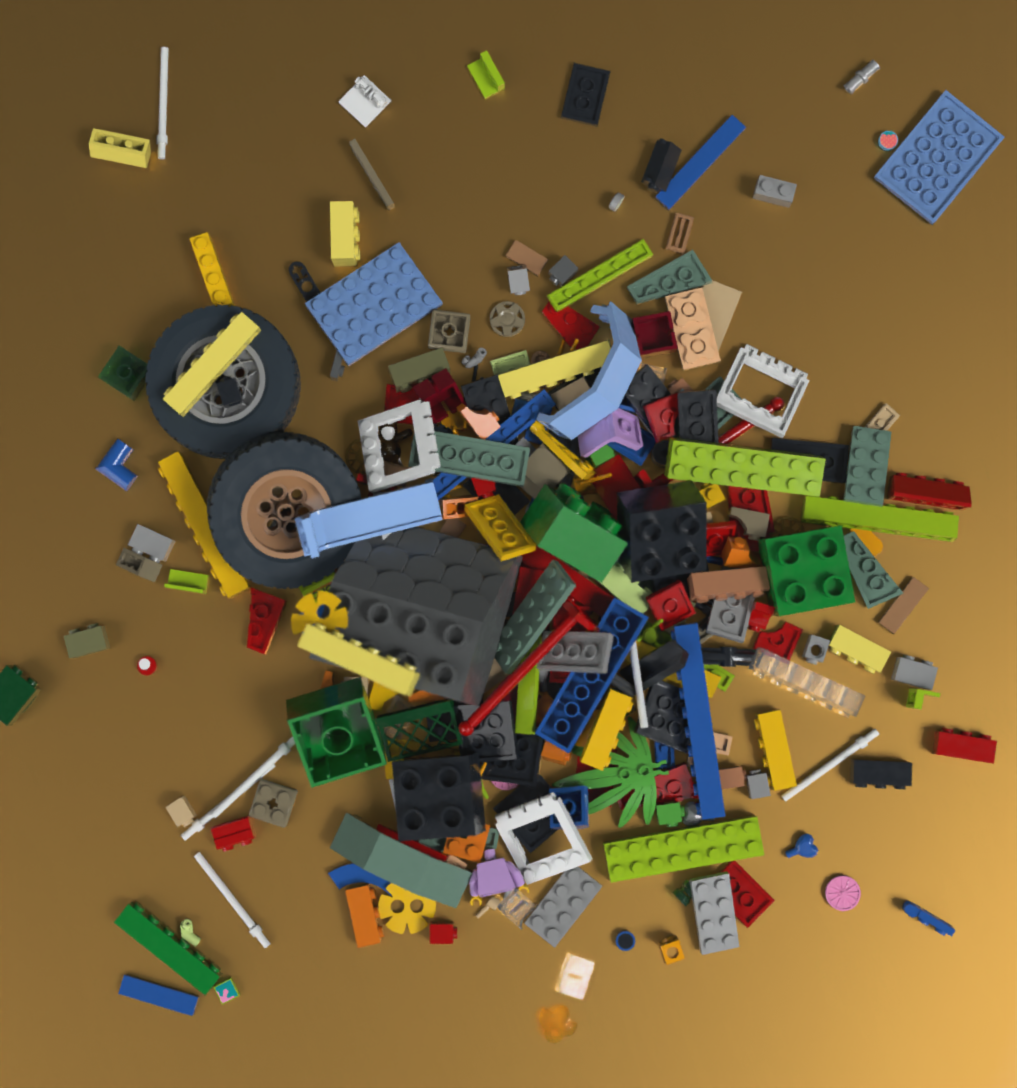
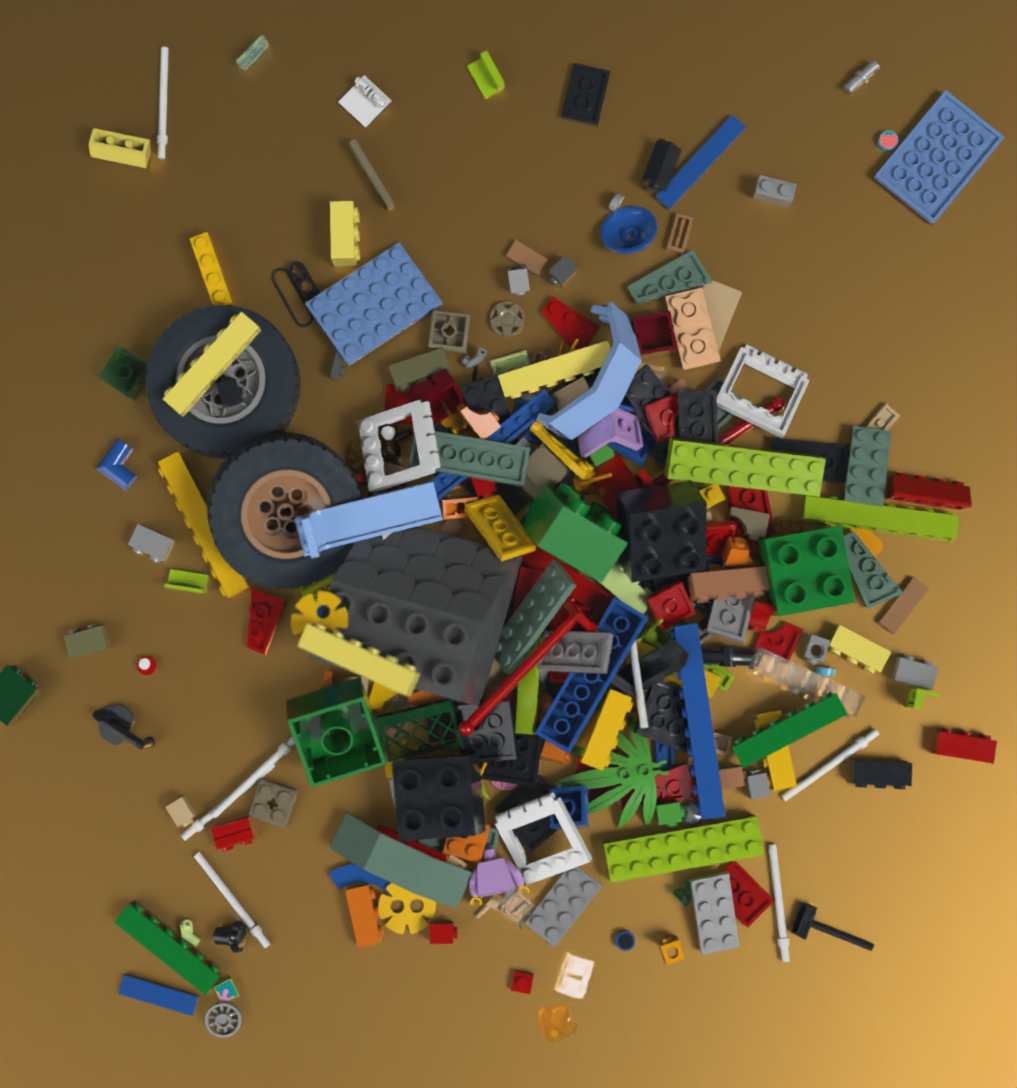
(116, 724): none -> black piece
(139, 565): dark tan arch -> none
(223, 1019): none -> light grey wheel
(232, 936): none -> black gear
(252, 53): none -> clear light blue tile
(282, 296): none -> black piece
(522, 982): none -> red plate
(599, 275): lime tile -> none
(629, 230): none -> blue dish
(783, 940): none -> white bar
(789, 730): none -> green brick
(803, 847): blue rock -> none
(805, 920): none -> black piece
(826, 671): none -> medium azure tile
(842, 893): bright pink wheel -> none
(928, 918): blue hinge -> none

